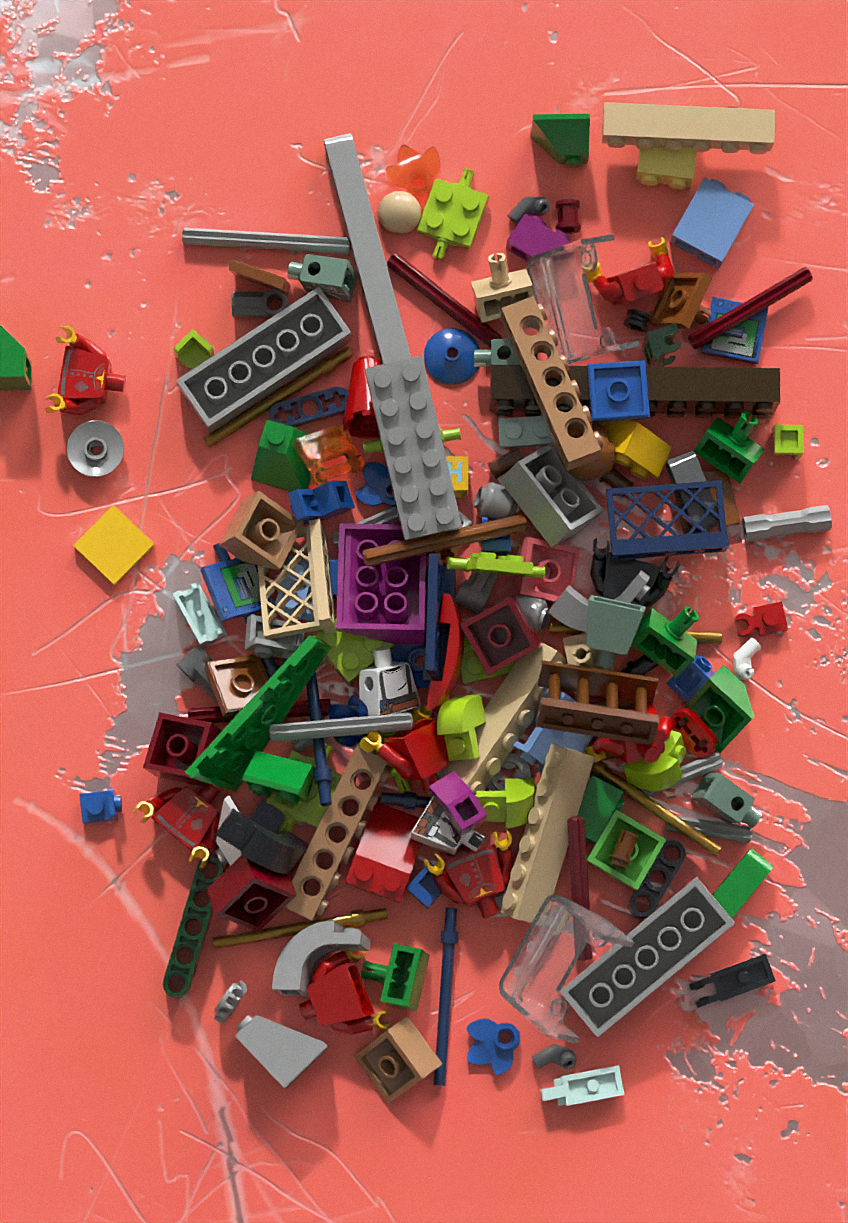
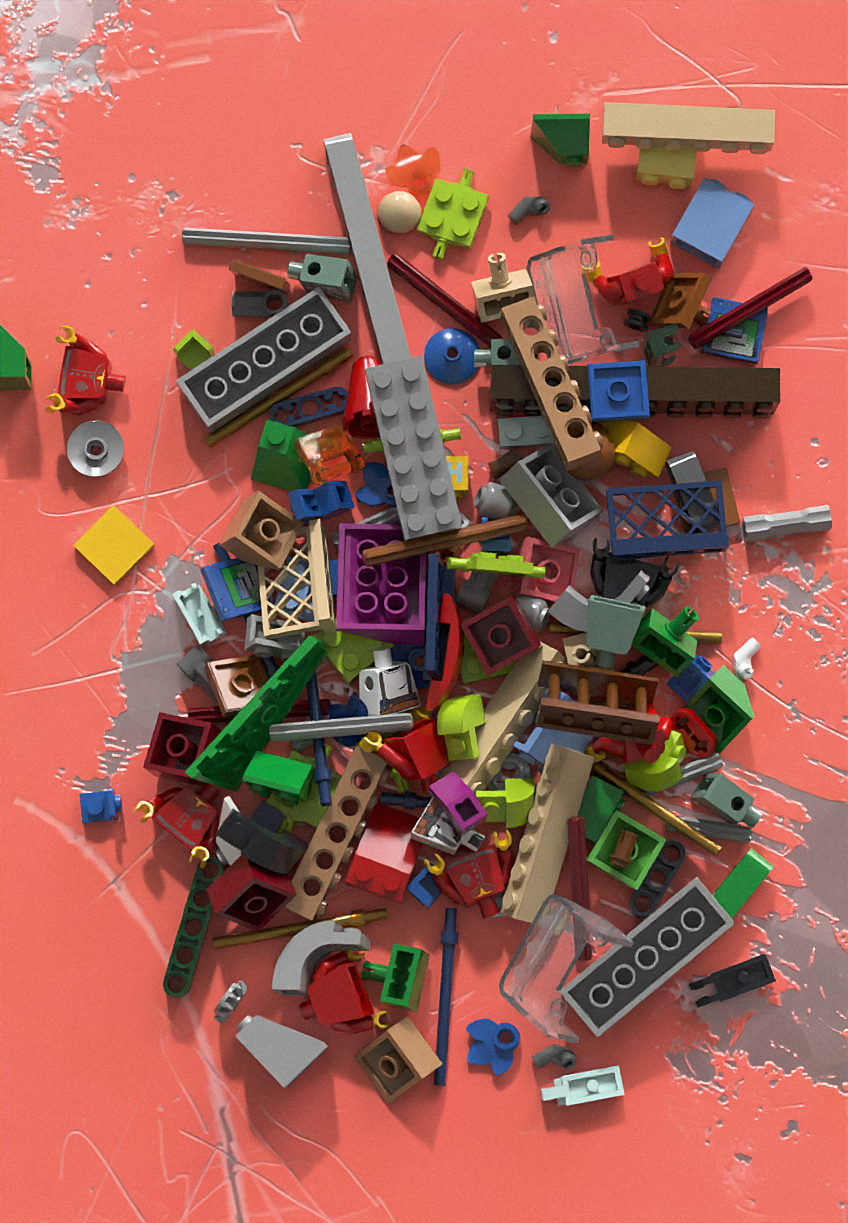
(533, 238): magenta slope -> none
(568, 216): dark red bush -> none
(616, 480): reddish brown pin -> none
(730, 447): green brick -> none
(767, 620): red plate -> none
(788, 440): lime panel -> none

